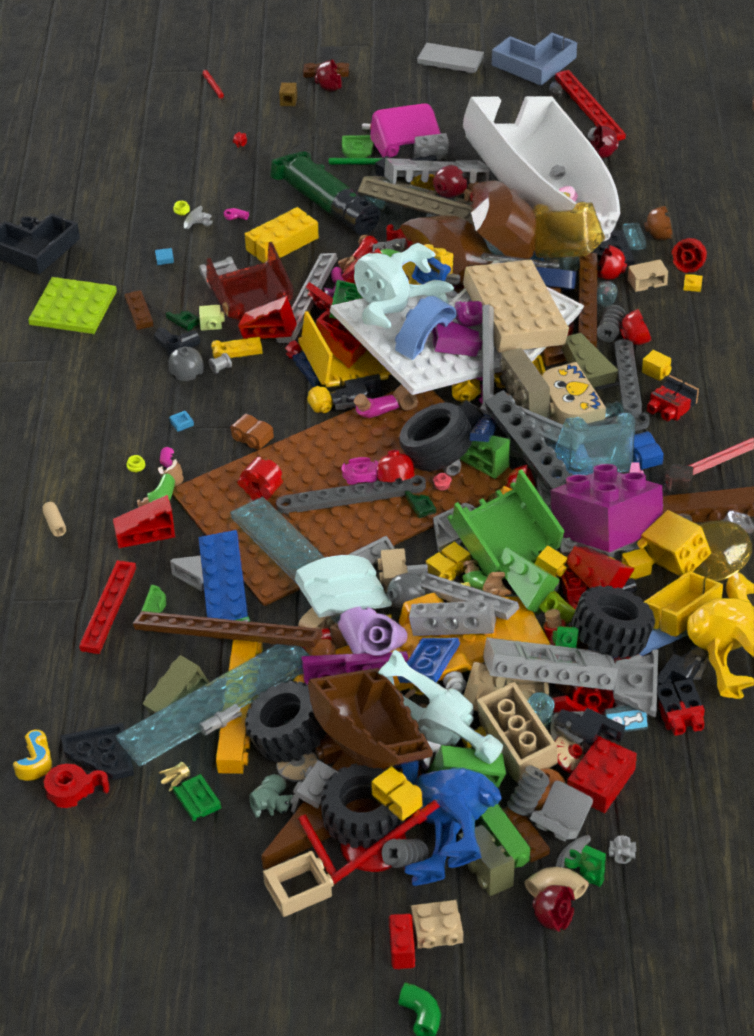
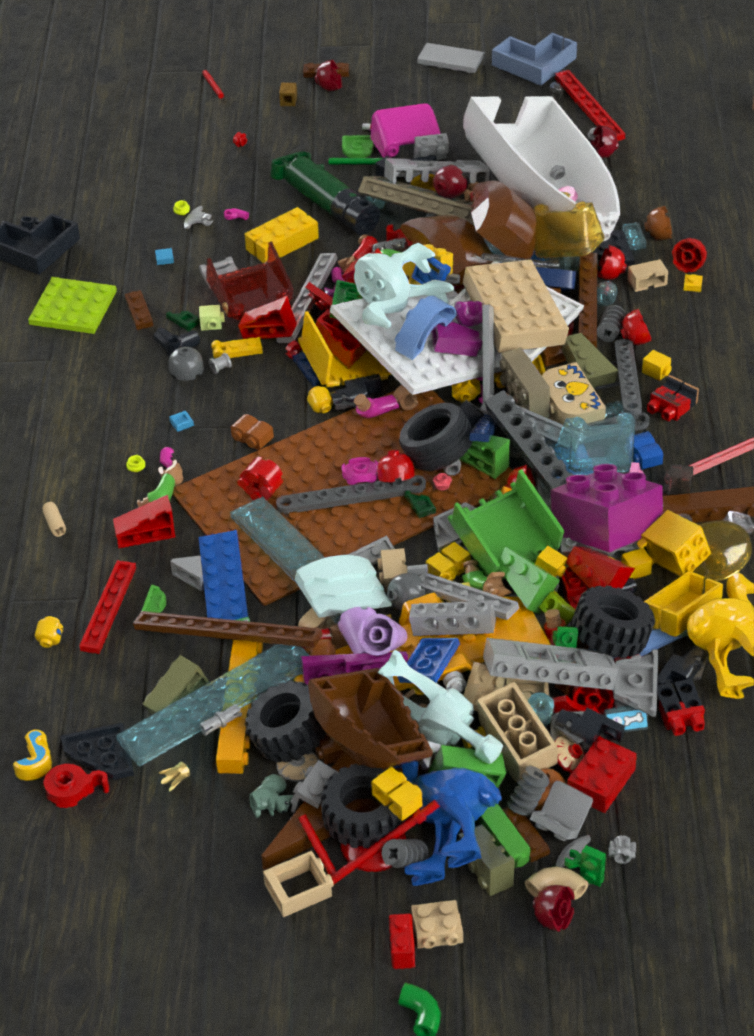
(49, 631): none -> yellow head
(197, 797): green plate -> none

